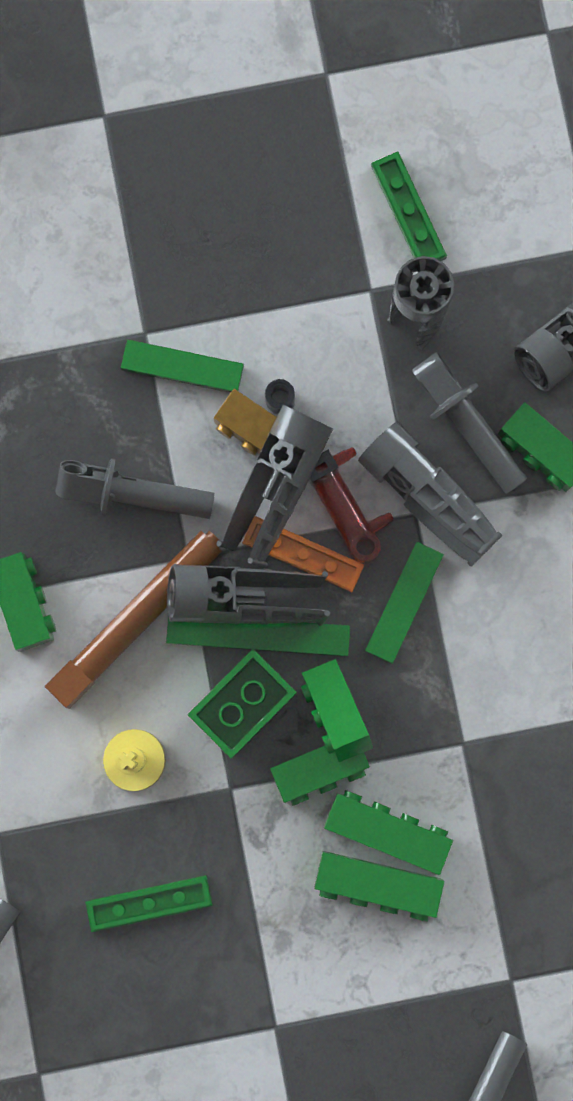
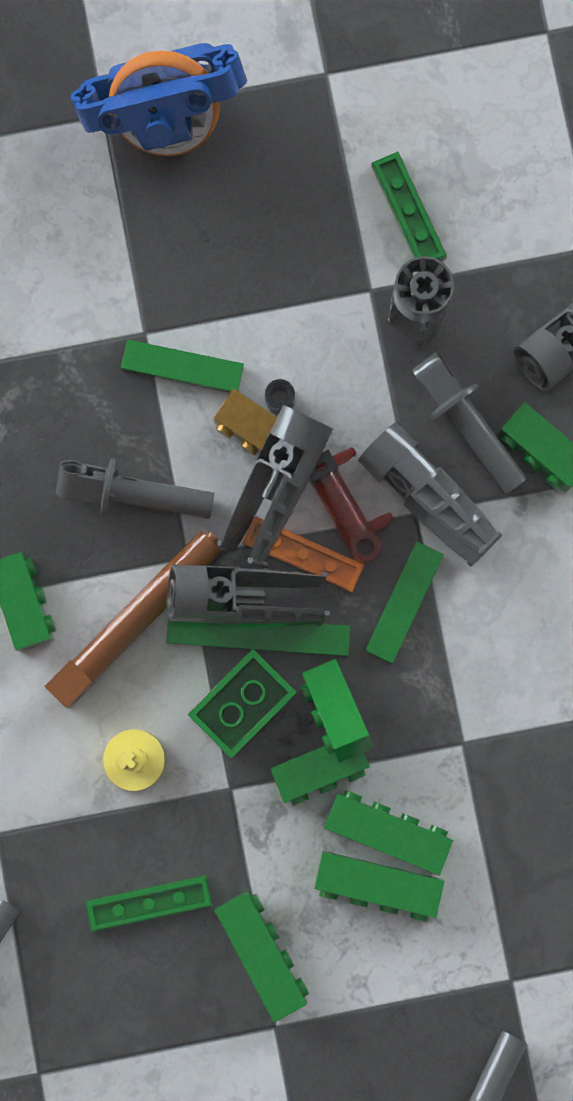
(162, 98): none -> blue piece
(261, 956): none -> green brick

